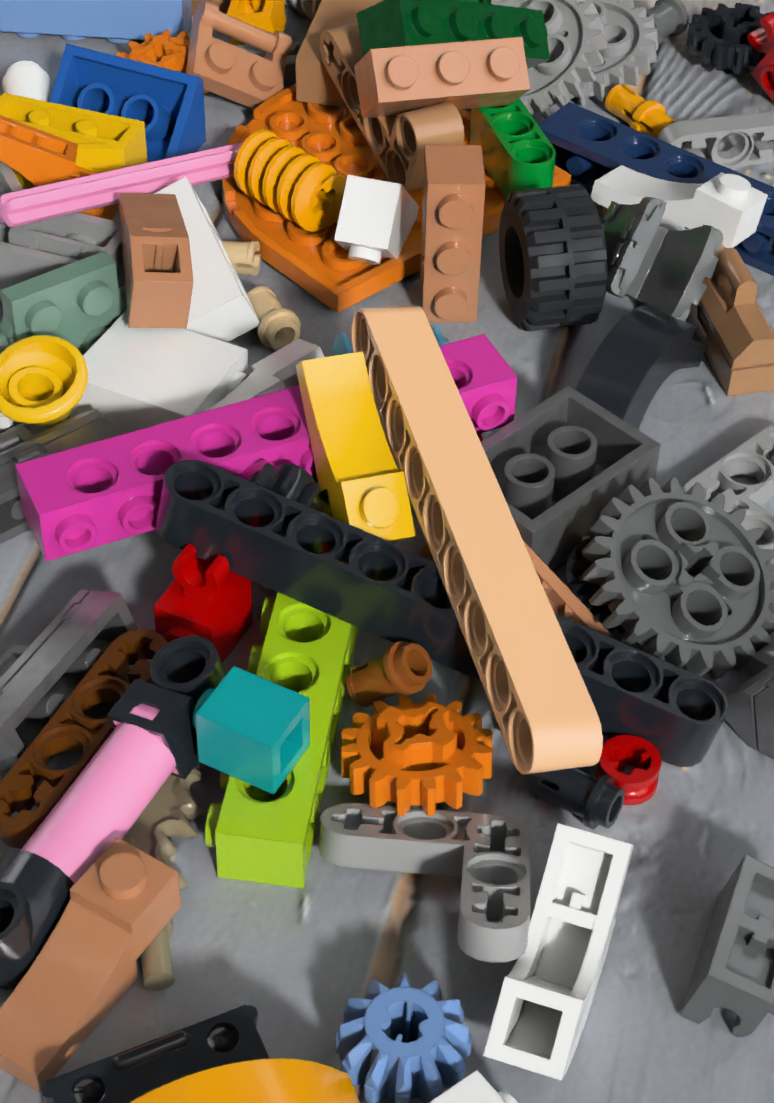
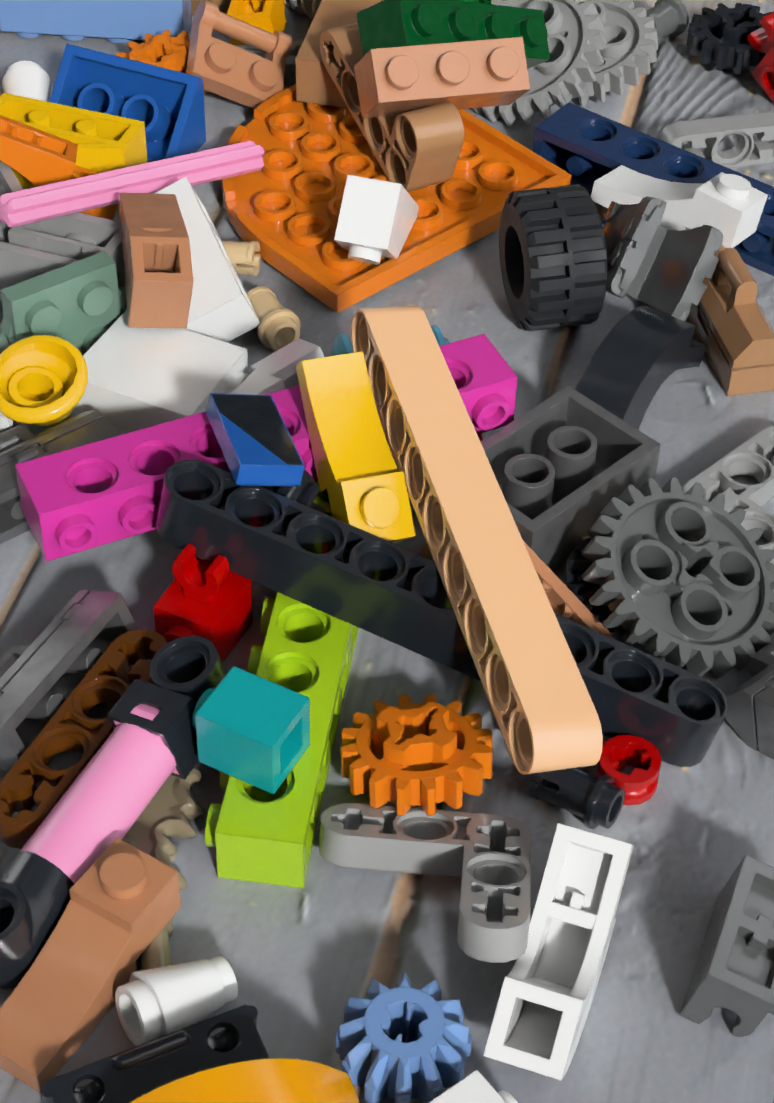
(173, 997): none -> white cone
(254, 440): none -> tile
(289, 180): light orange piece -> none
(400, 670): dark orange pin -> none
(451, 232): nougat brick -> none
(513, 147): green beam -> none
(639, 113): light orange pin -> none

